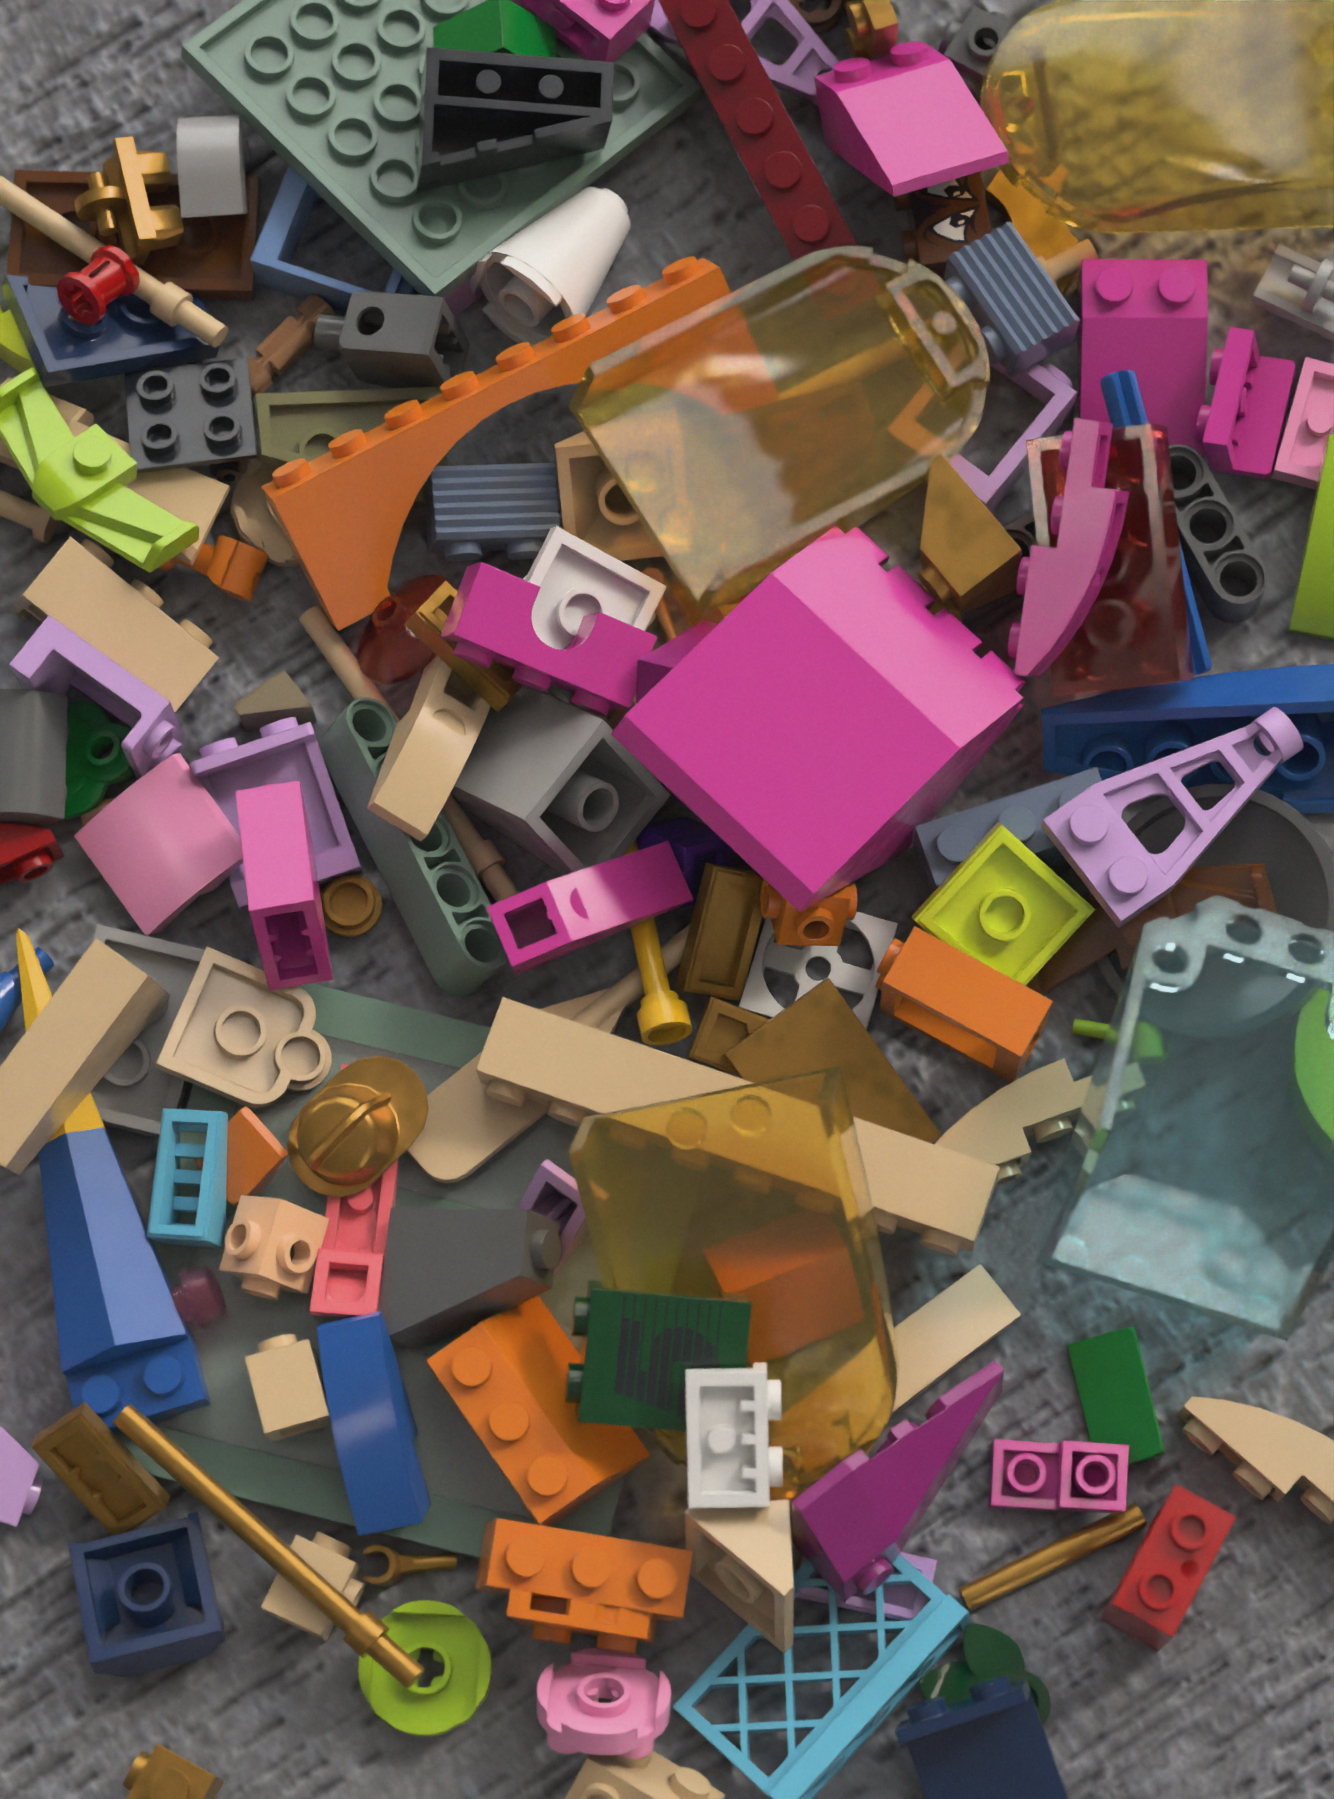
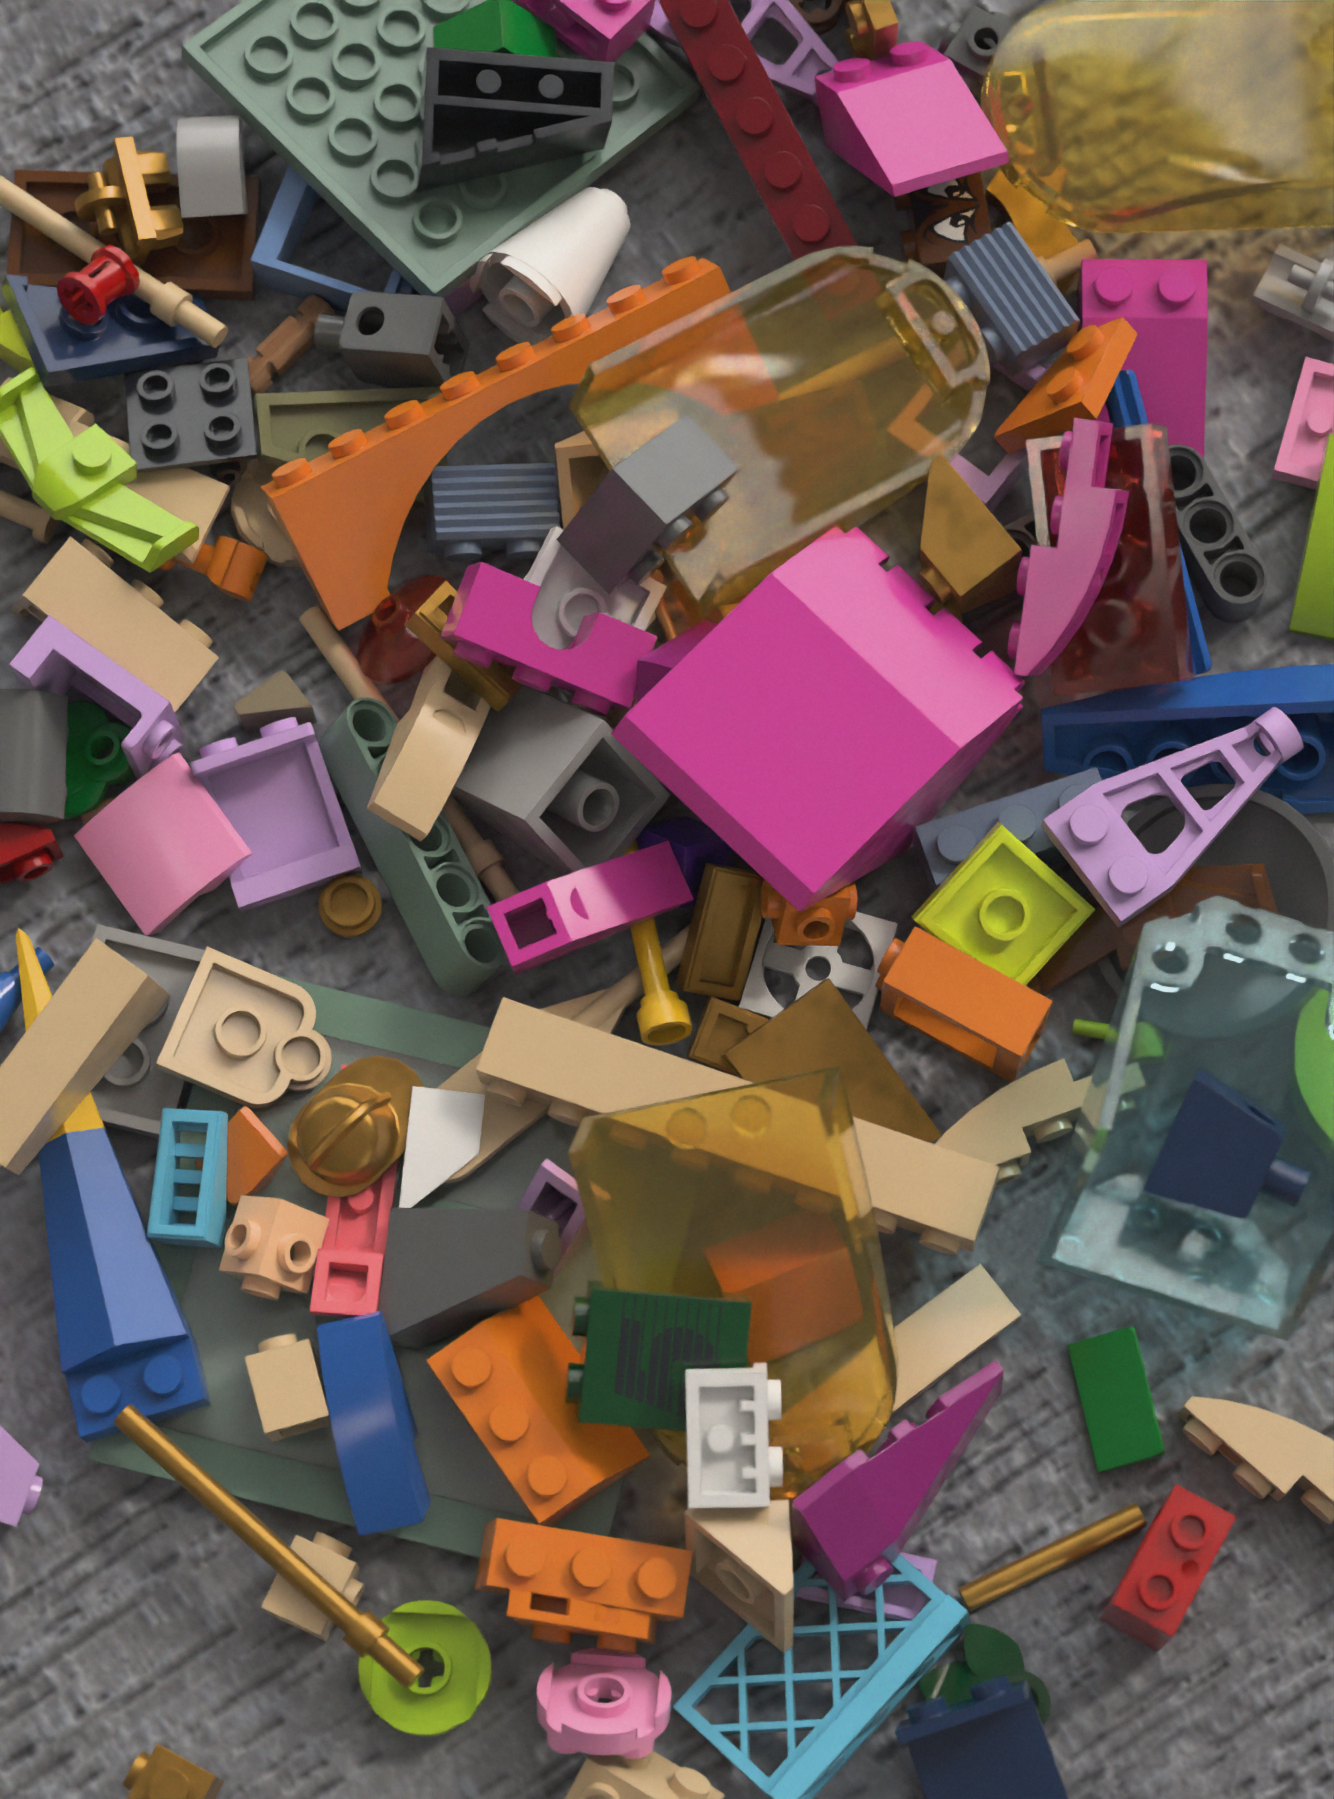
(100, 1470): pearl gold plate -> none
(147, 1598): dark blue slope -> none
(198, 1296): clear pink plate -> none
(283, 885): slope -> none
(407, 1564): pearl gold hand -> none
(439, 1140): none -> white sticker
(649, 504): none -> dark grey brick
(1058, 1476): dark pink slope -> none
(1071, 387): none -> orange wing
(1224, 1153): none -> dark blue torso
(1247, 407): dark pink bracket -> none

